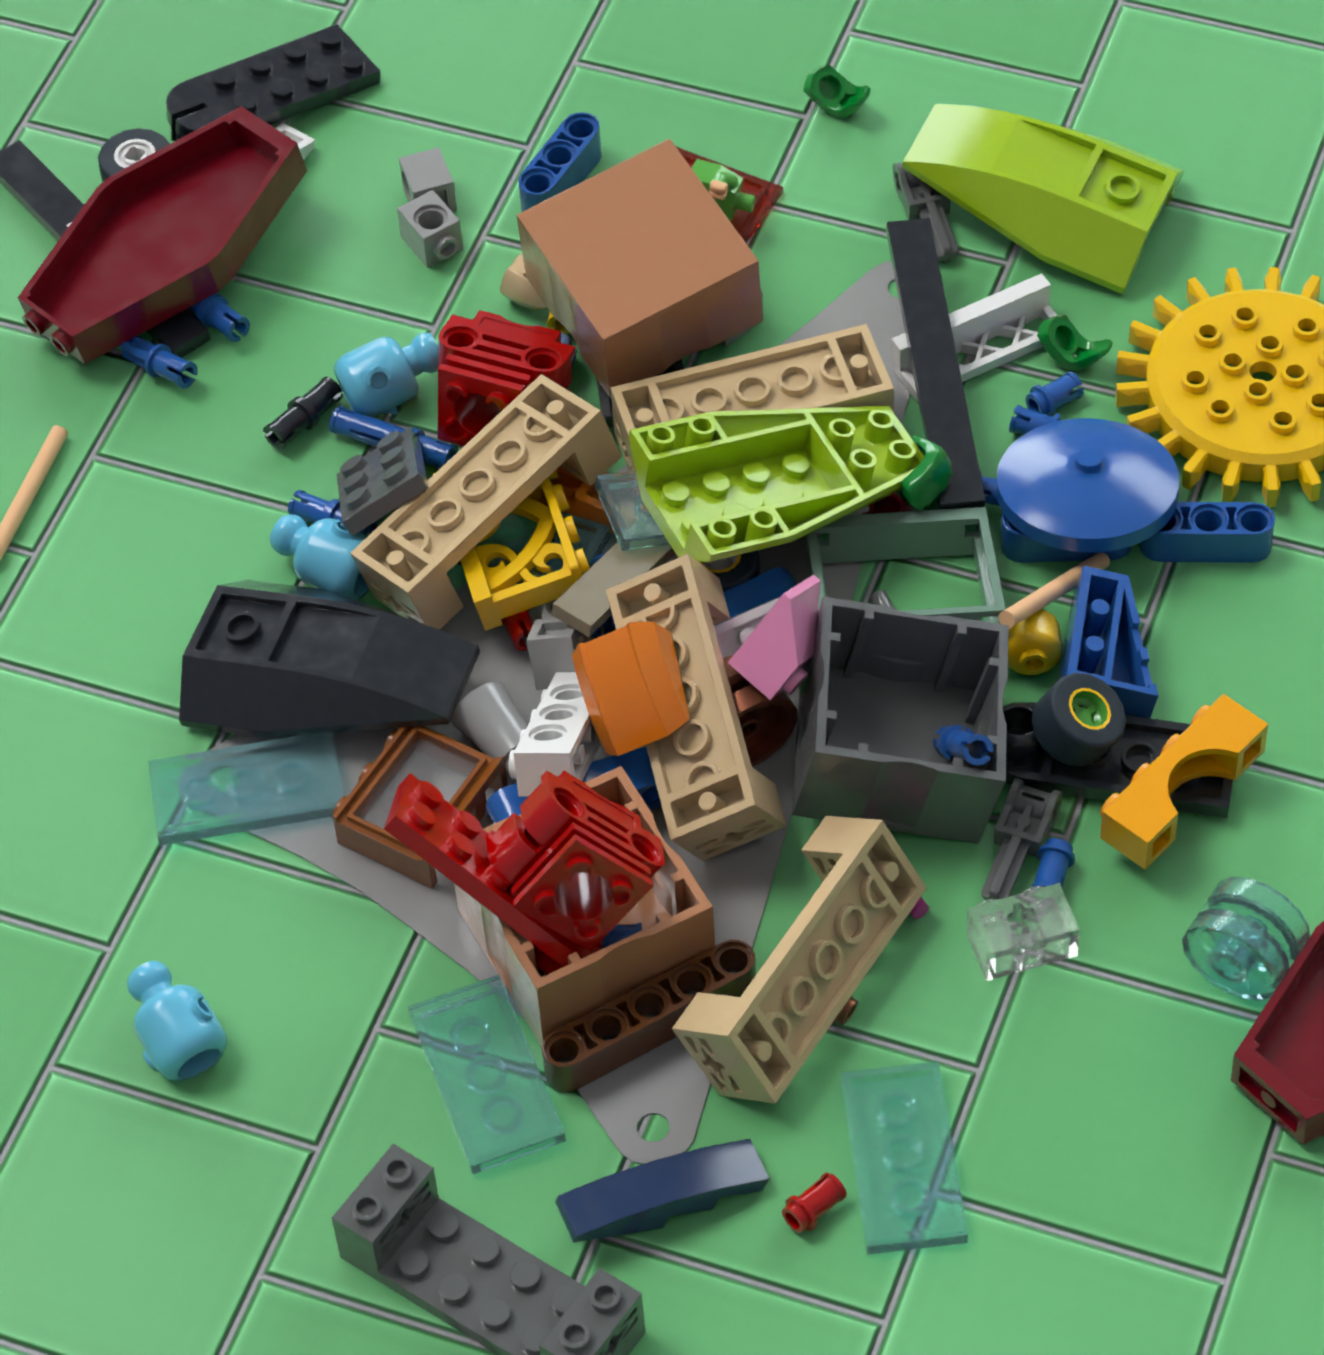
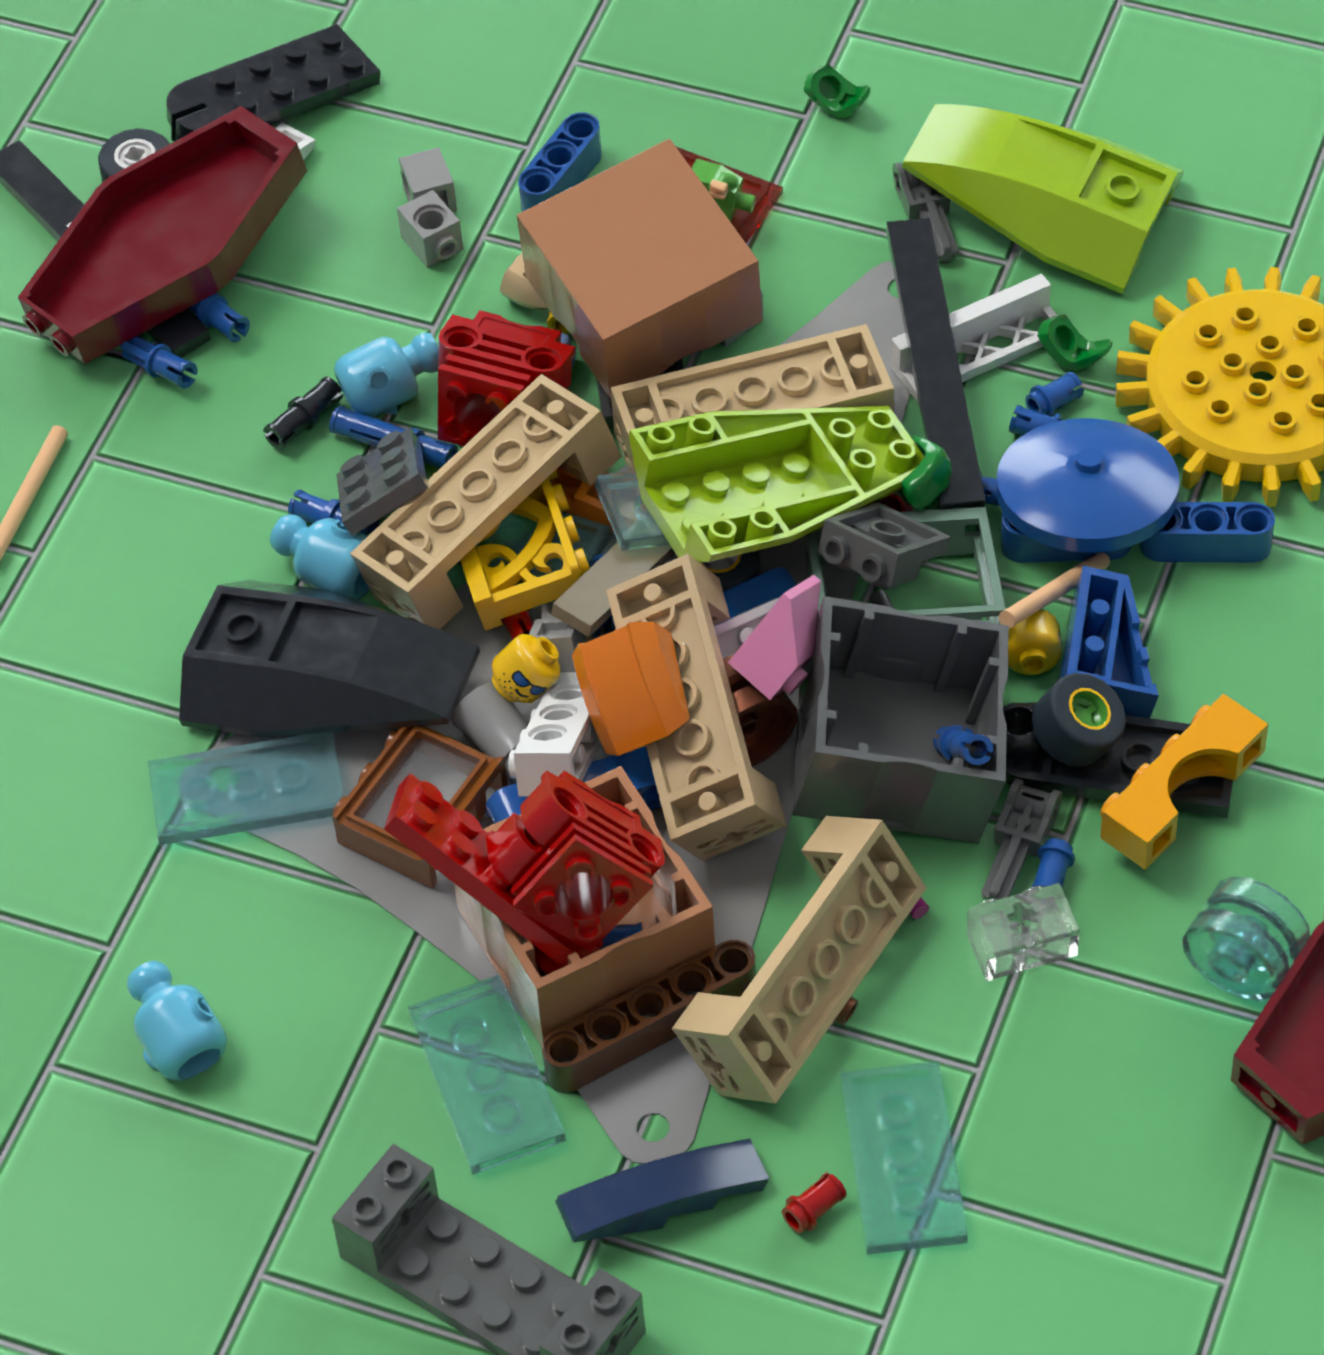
(526, 668): none -> yellow head
(880, 544): none -> dark grey plate

